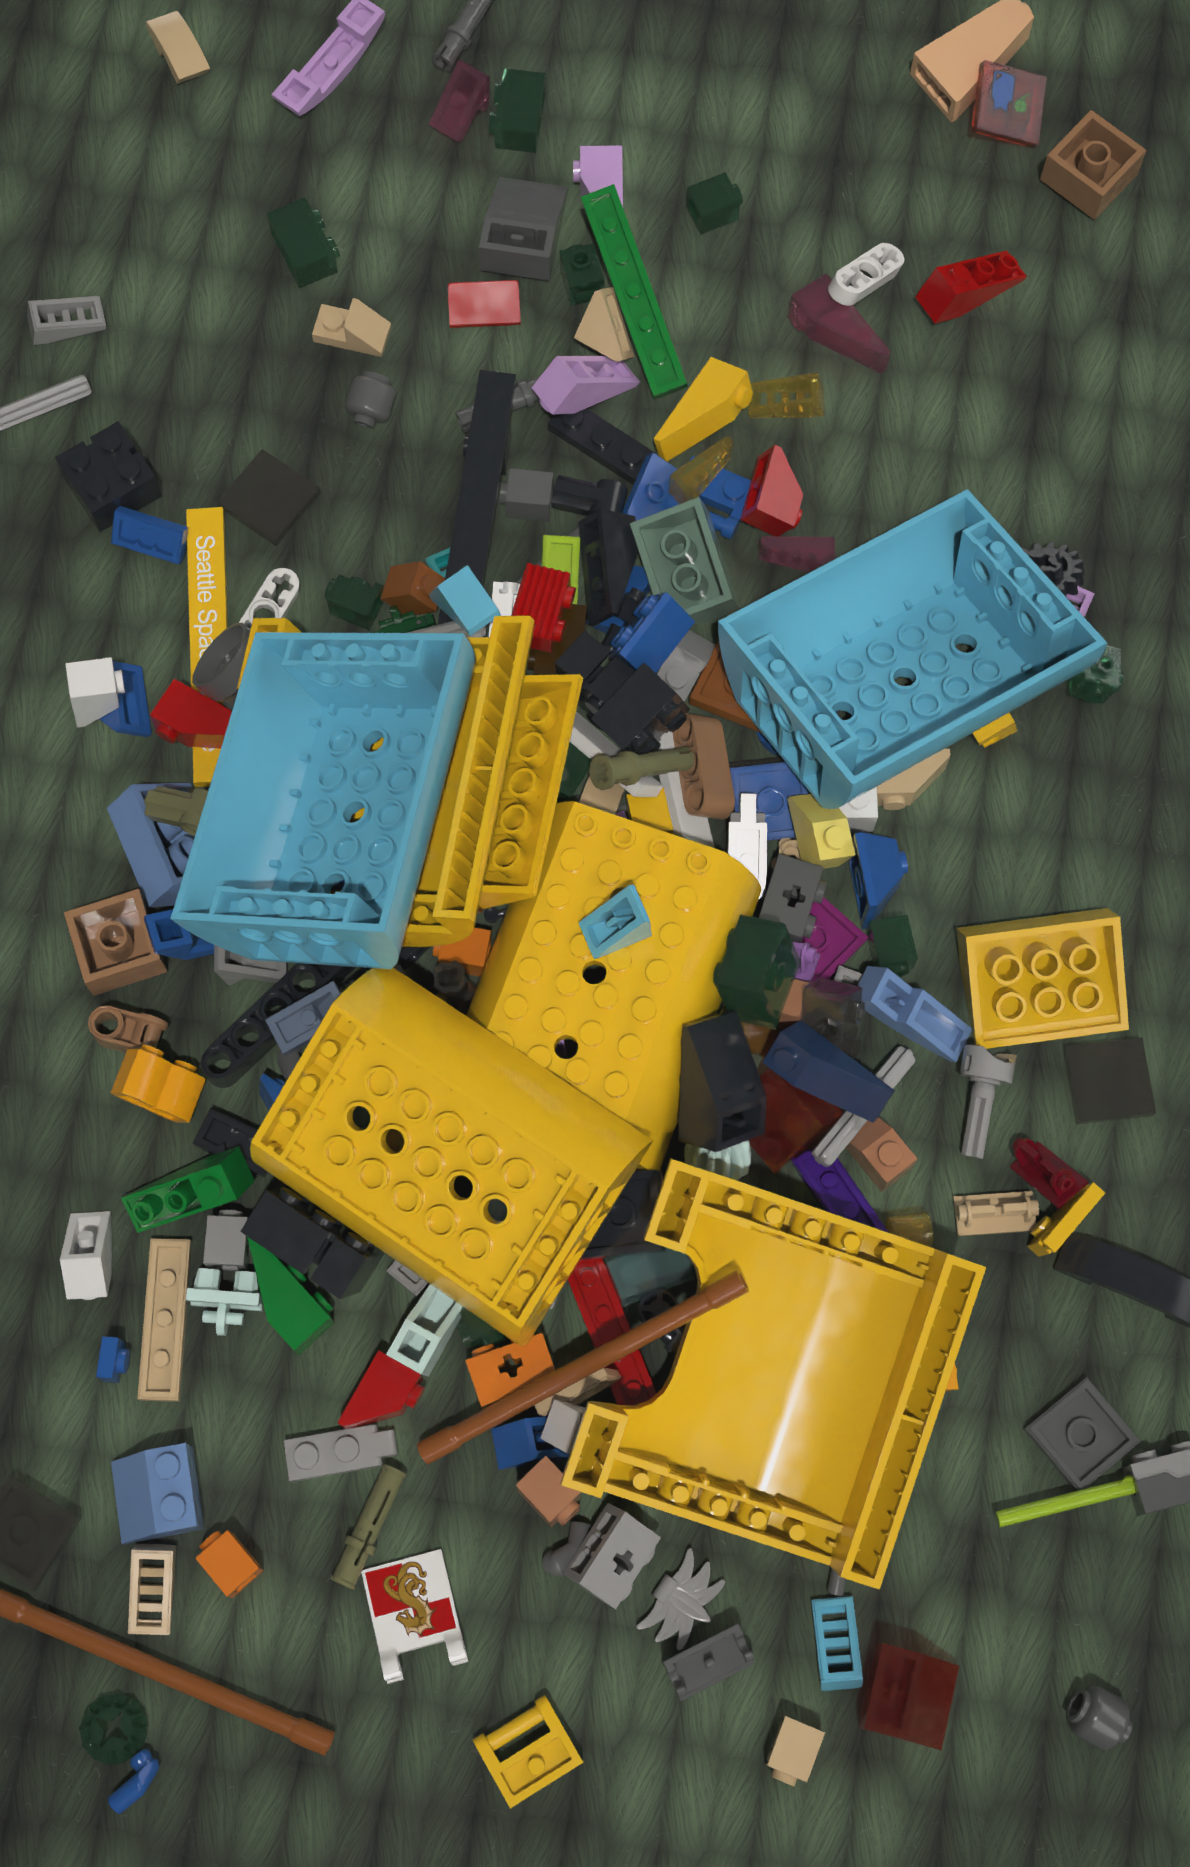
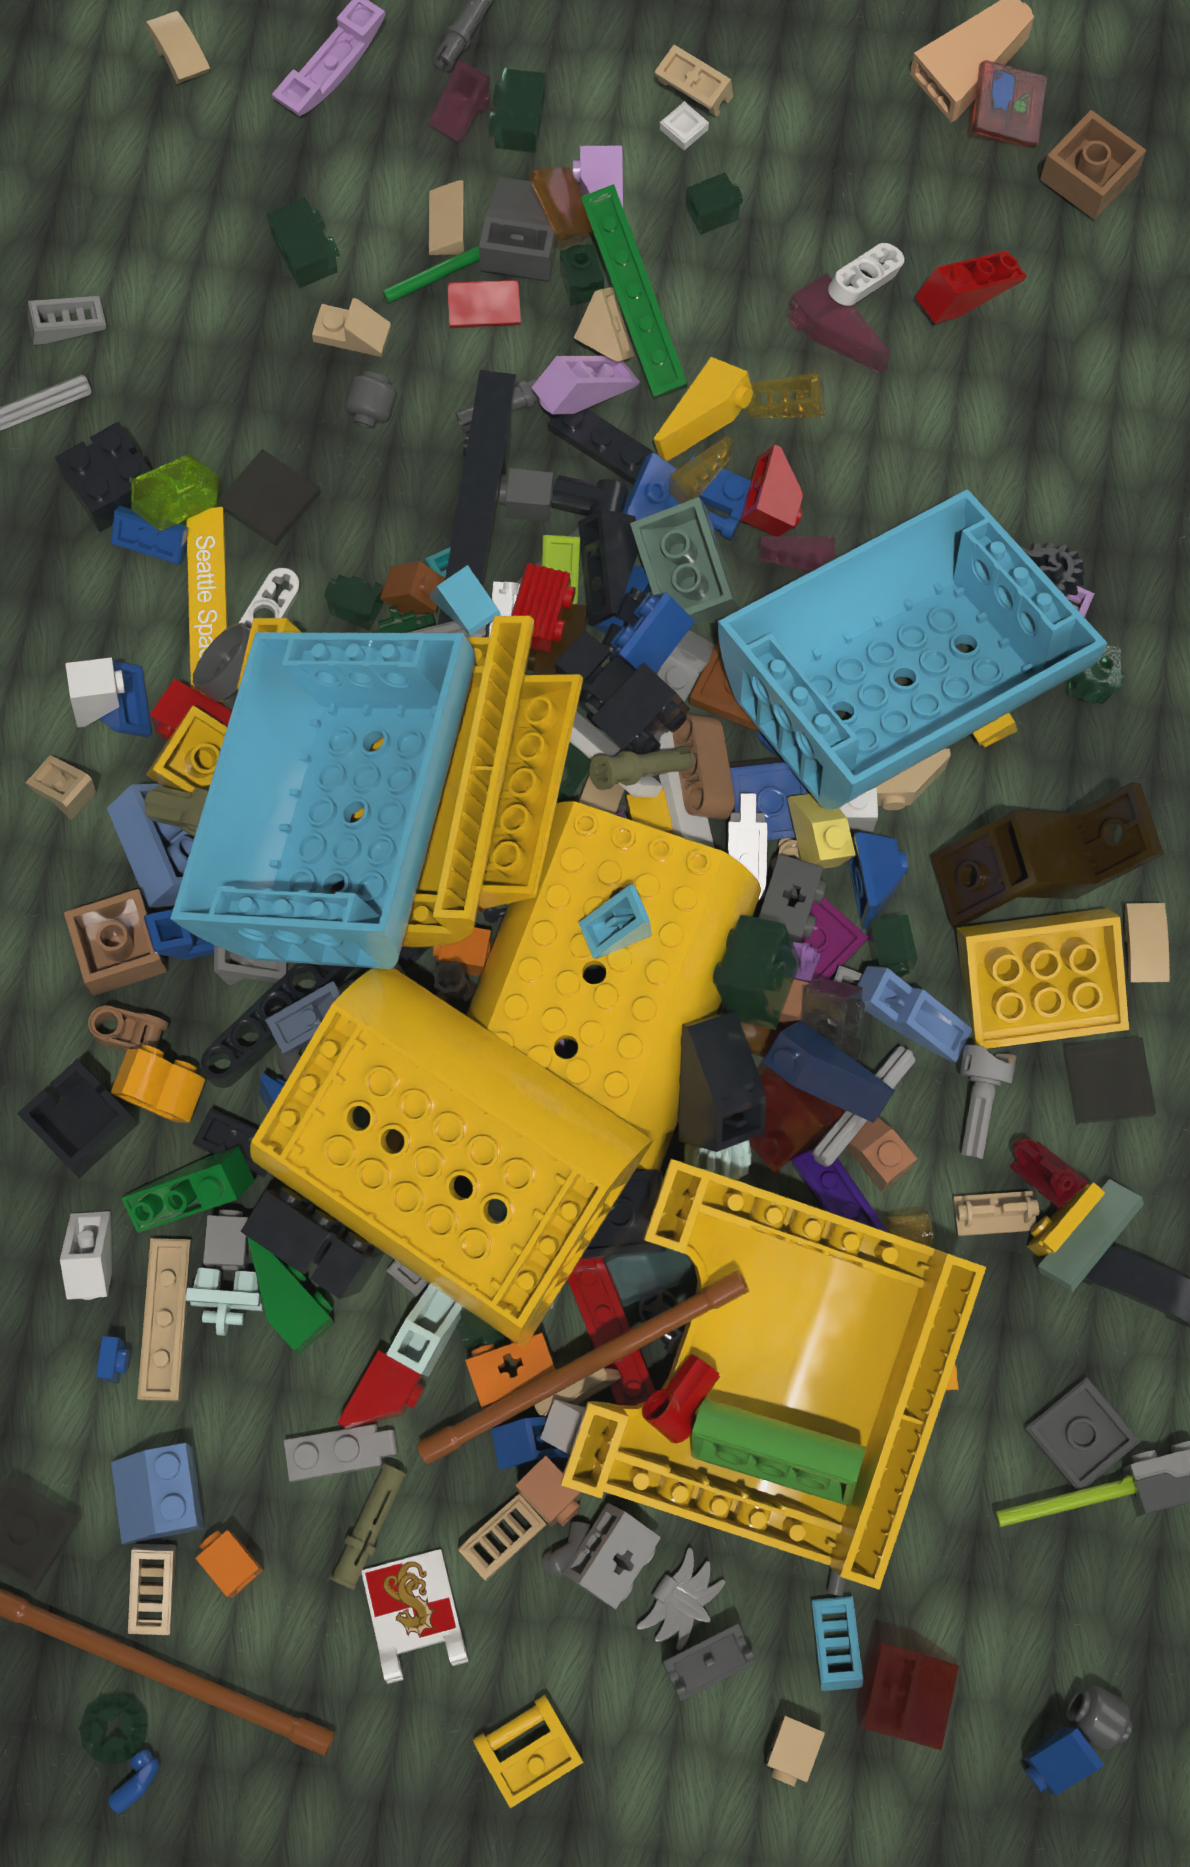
(63, 785): none -> tan slope
(81, 1124): none -> black piece
(174, 492): none -> clear neon green brick
(190, 753): none -> yellow slope
(431, 274): none -> green bar
(447, 219): none -> tan slope
(467, 1549): none -> tan slope
(562, 202): none -> clear orange tile
(674, 1408): none -> red piece
(684, 125): none -> white tile
(695, 79): none -> tan hinge
(777, 1451): none -> bright green brick
(1046, 854): none -> dark brown bracket
(1061, 1761): none -> blue slope
(1092, 1236): none -> sand green tile
(1147, 942): none -> tan slope

